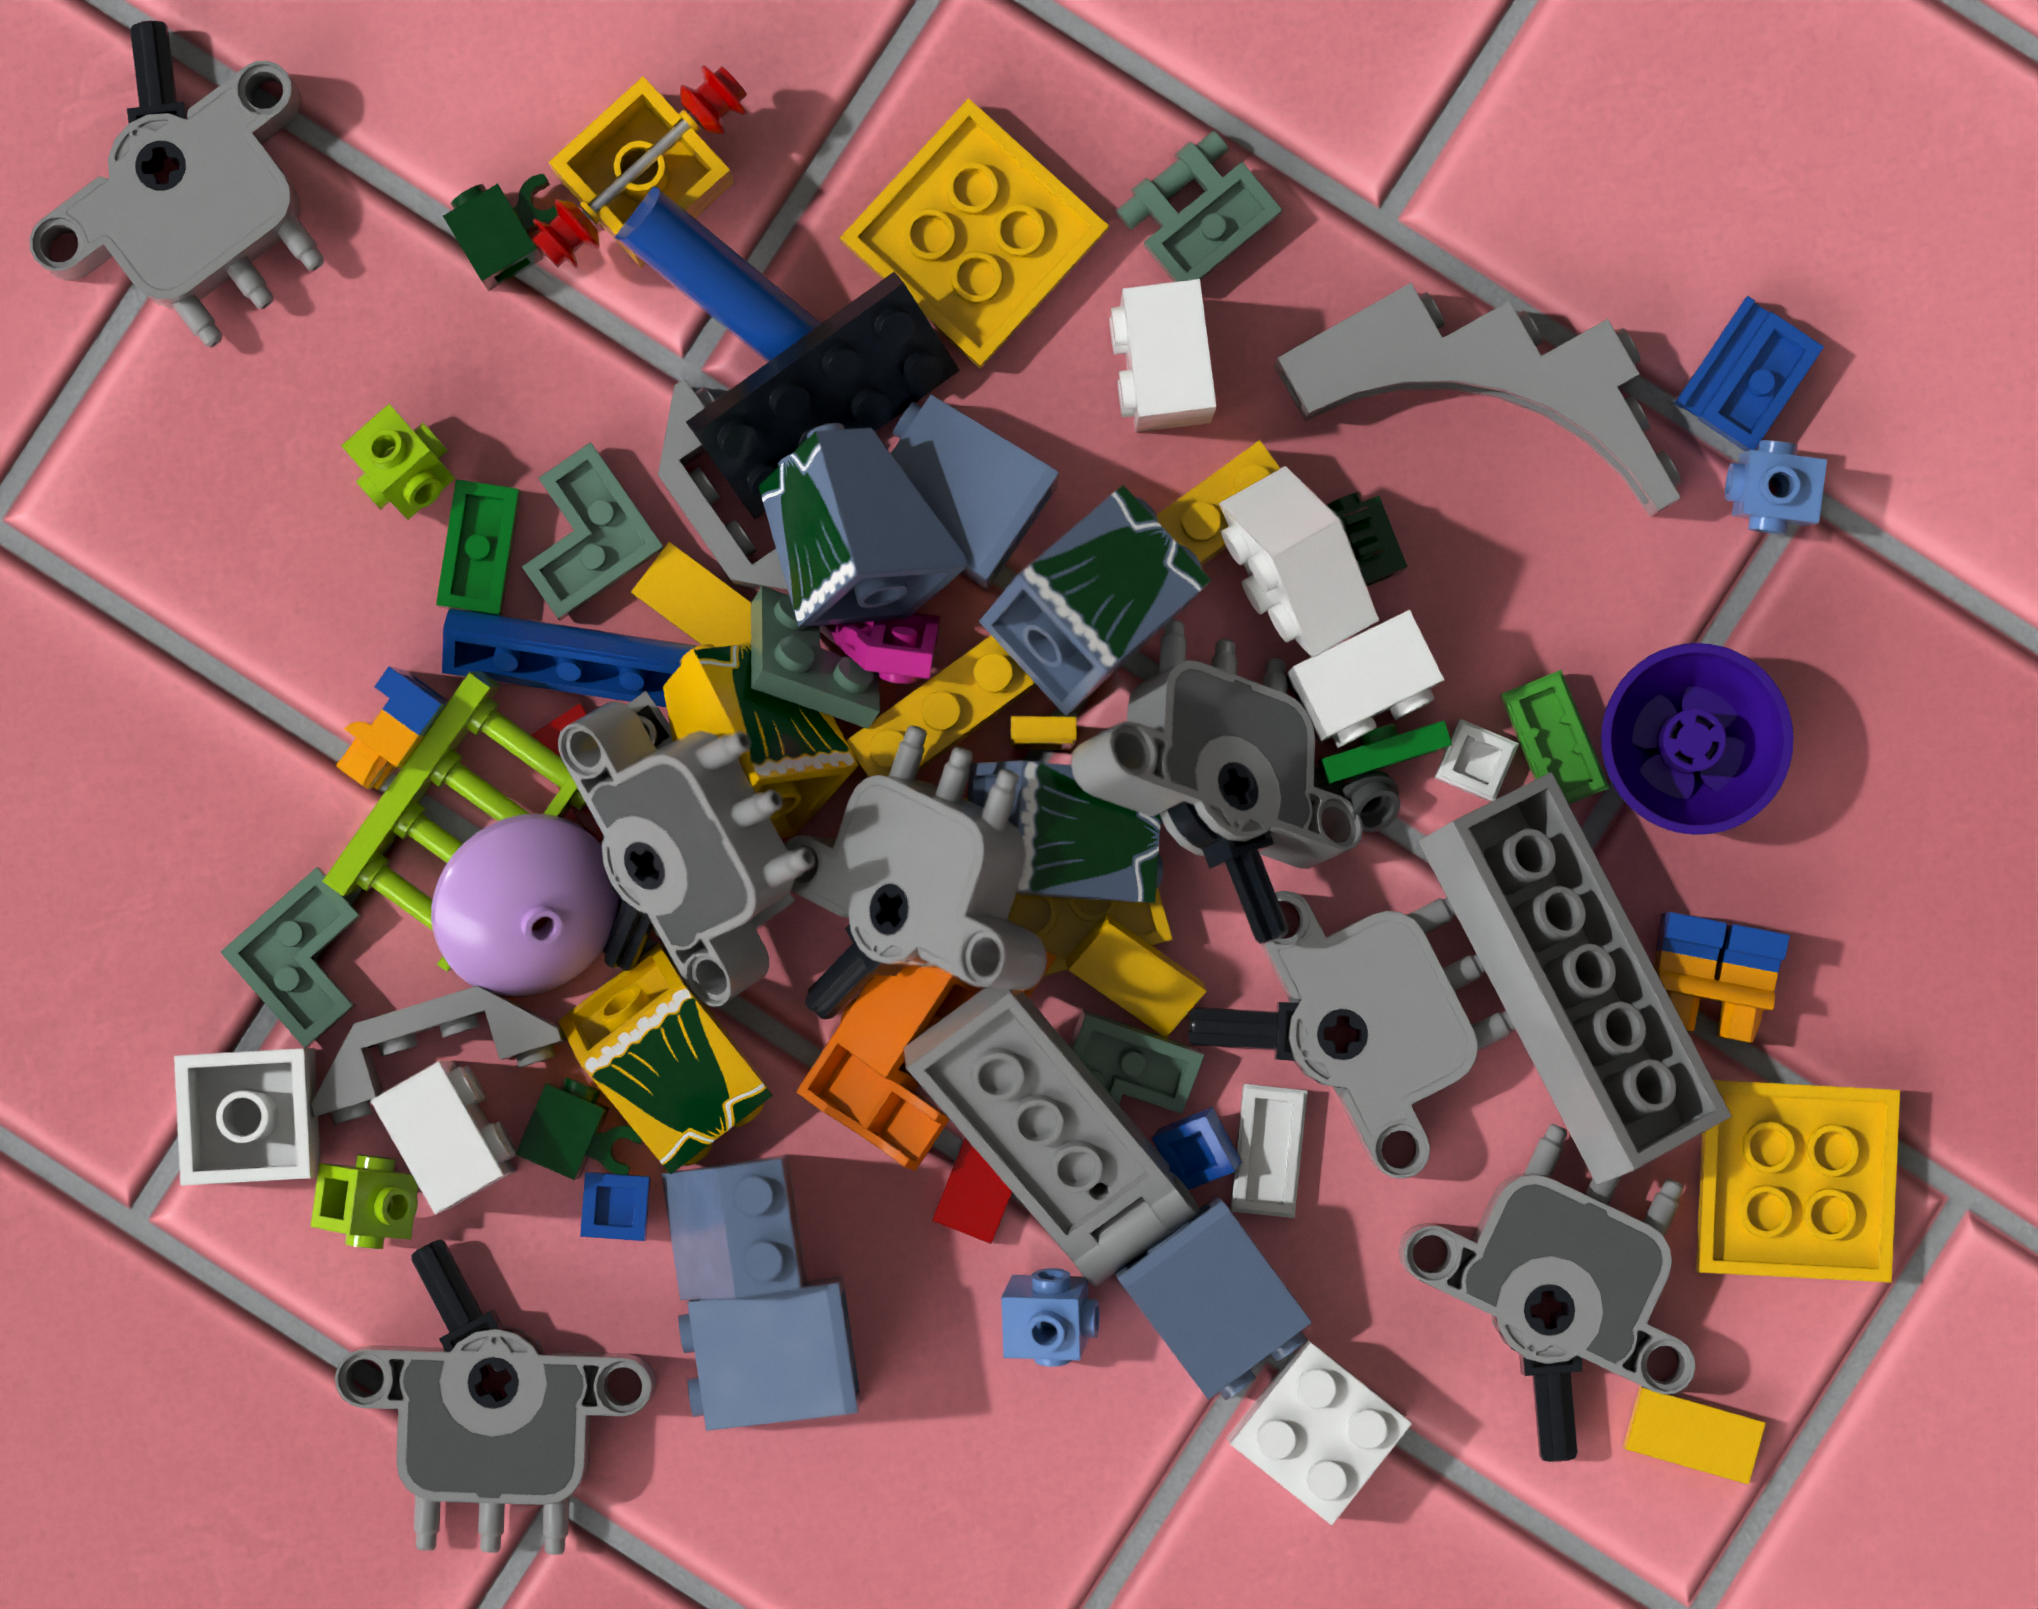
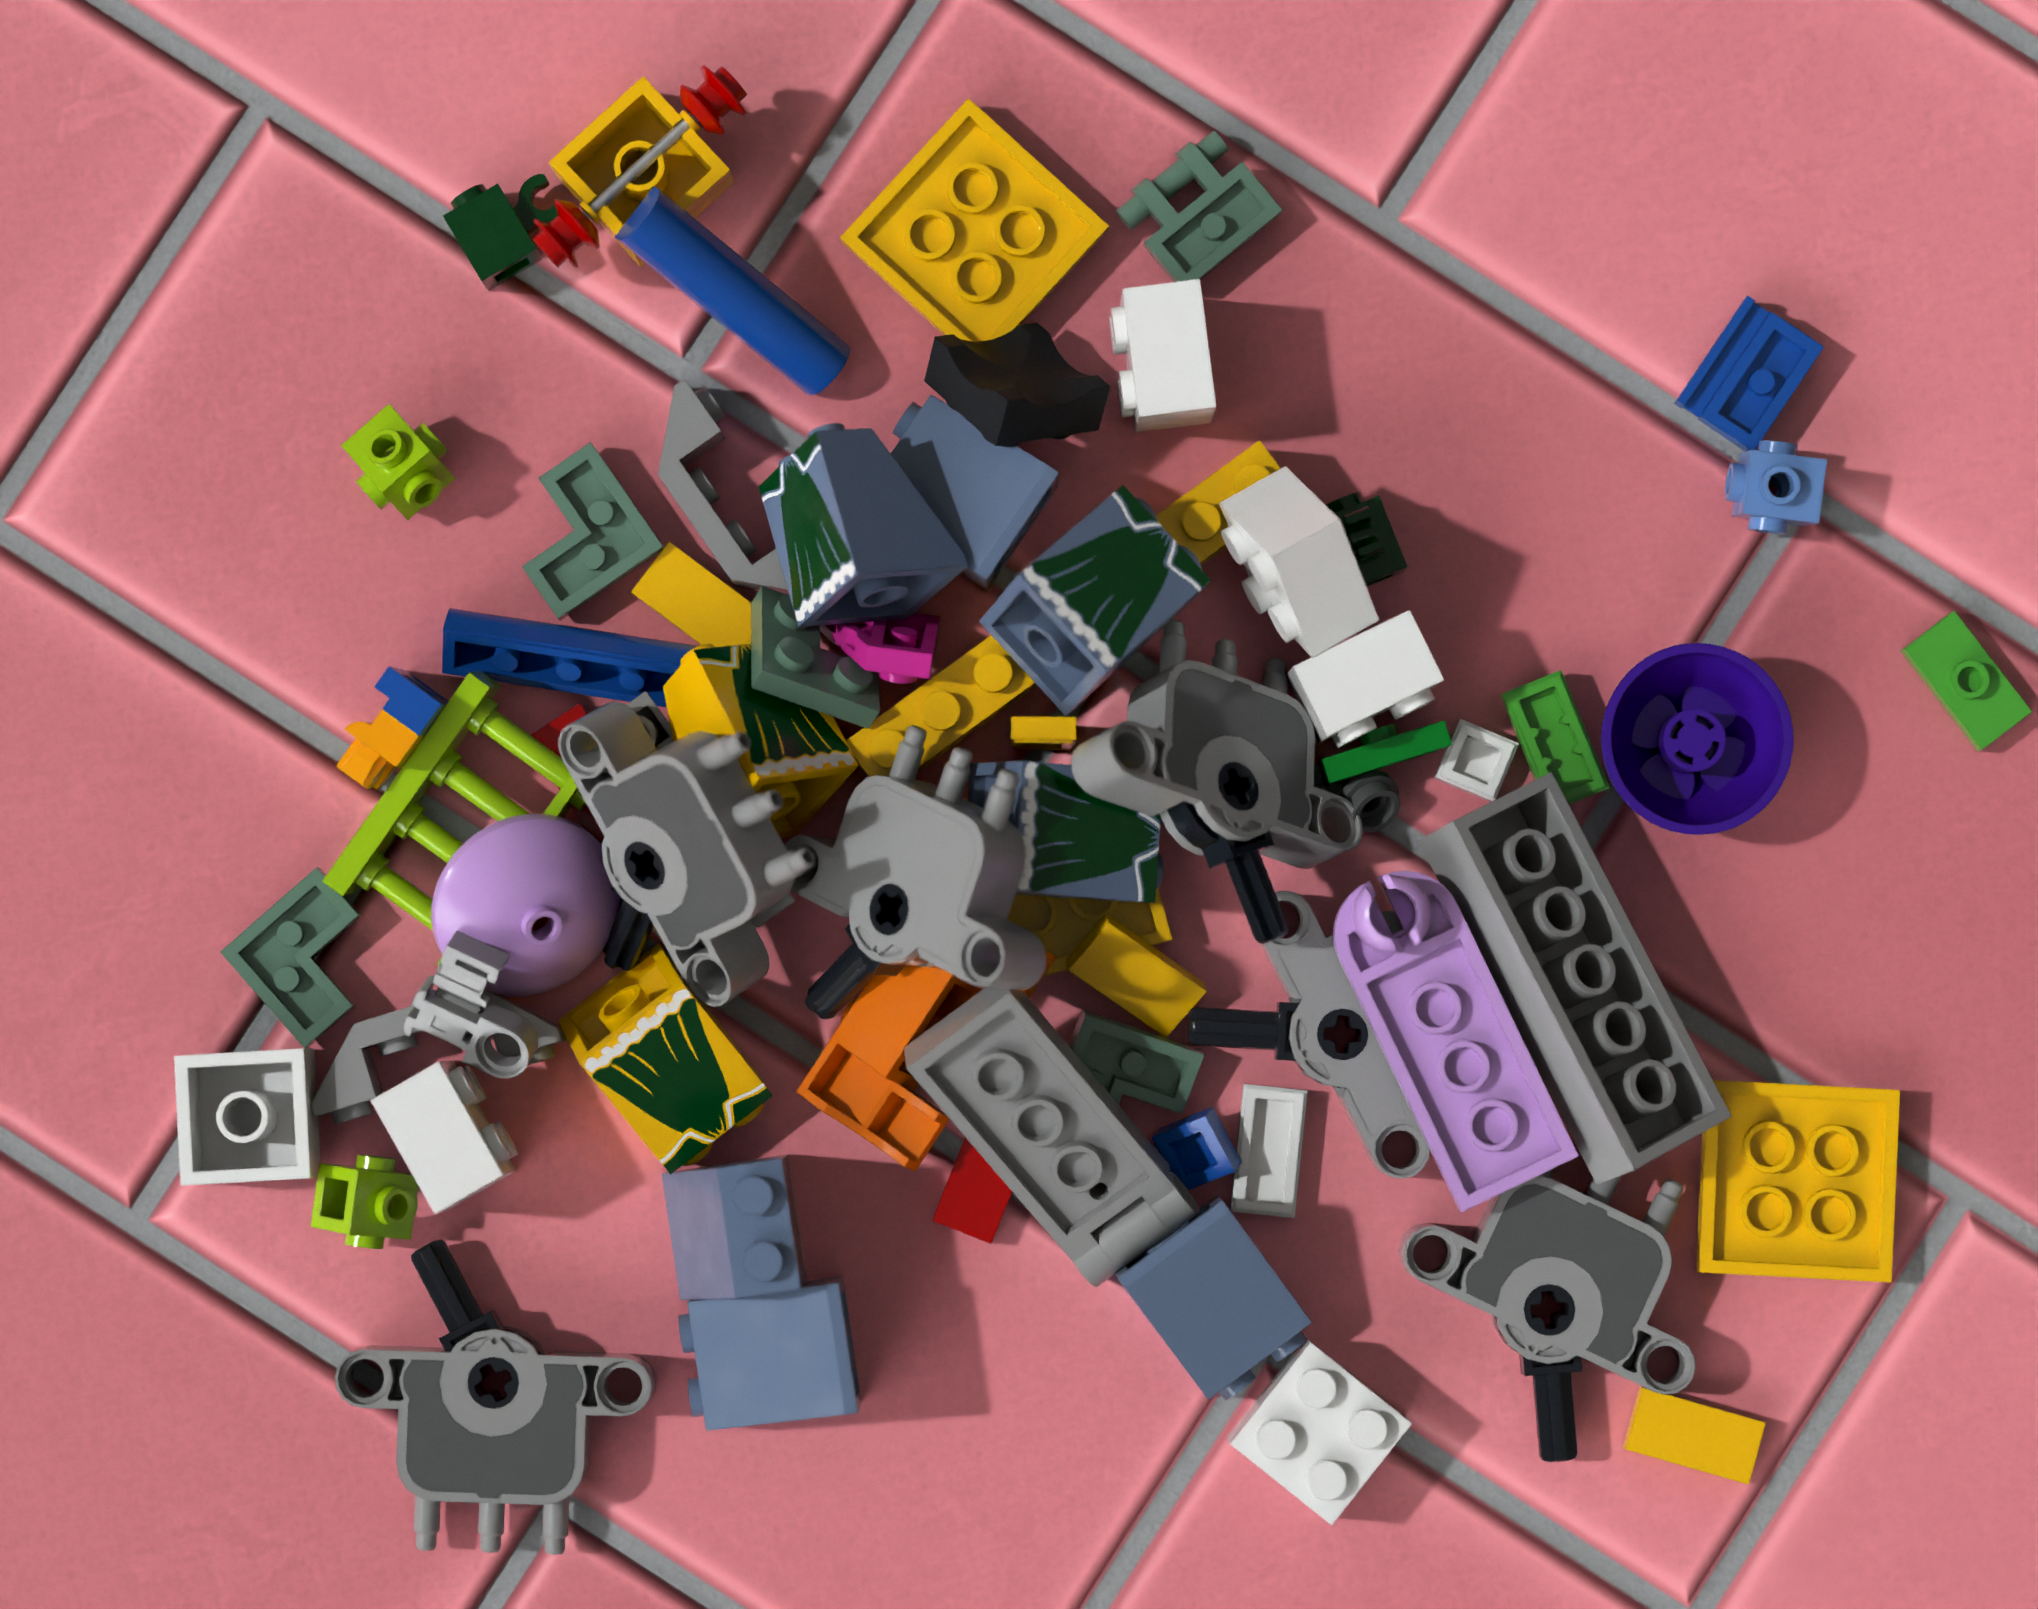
(213, 213): light grey piece -> none
(455, 1008): none -> light grey piece
(478, 547): green plate -> none
(568, 1128): dark green brick -> none
(615, 1206): blue plate -> none
(847, 371): black plate -> none
(1016, 386): none -> black brick
(1048, 1317): medium blue brick -> none
(1449, 1038): none -> lavender plate
(1496, 356): light grey arch -> none
(1719, 964): hips -> none
(1966, 681): none -> bright green plate

